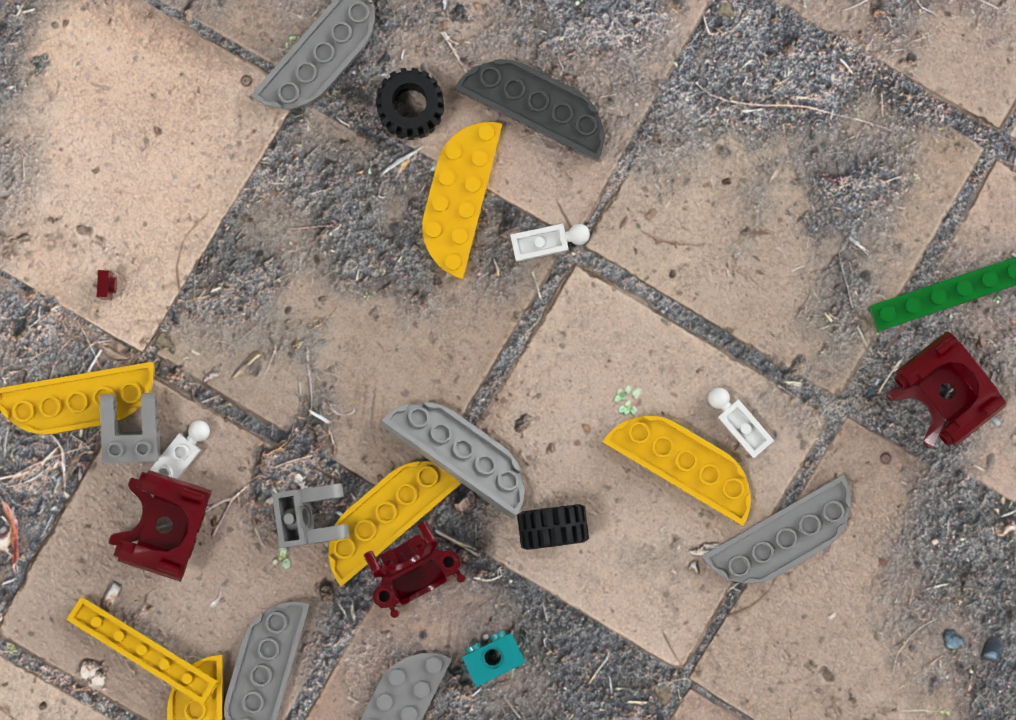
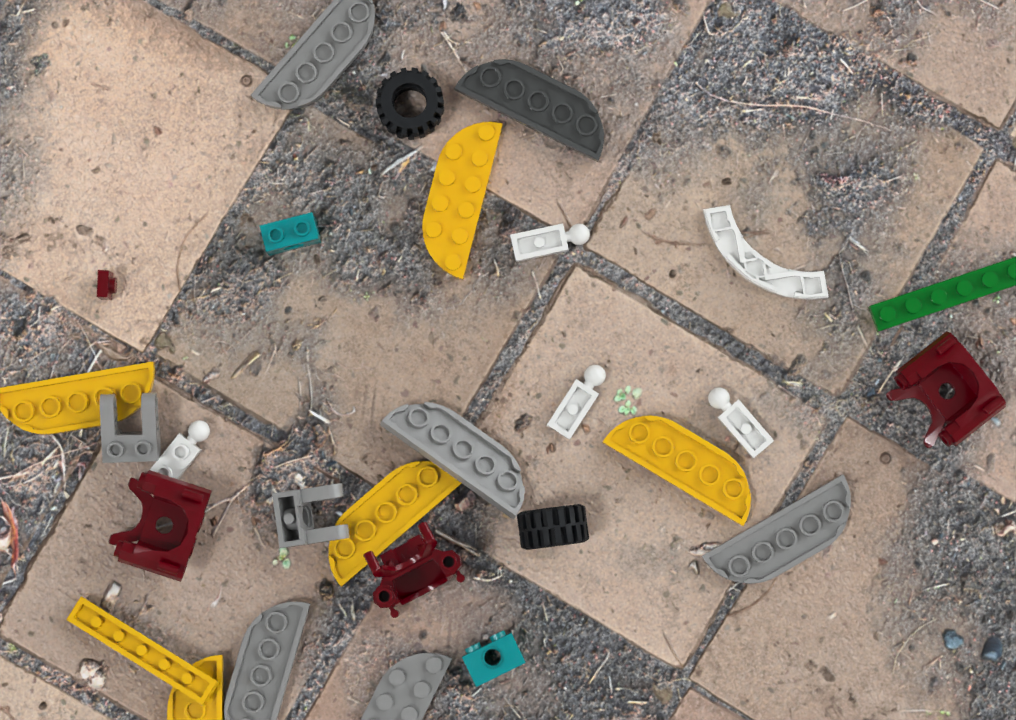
(290, 234): none -> teal brick
(577, 402): none -> white plate
(757, 268): none -> white tile

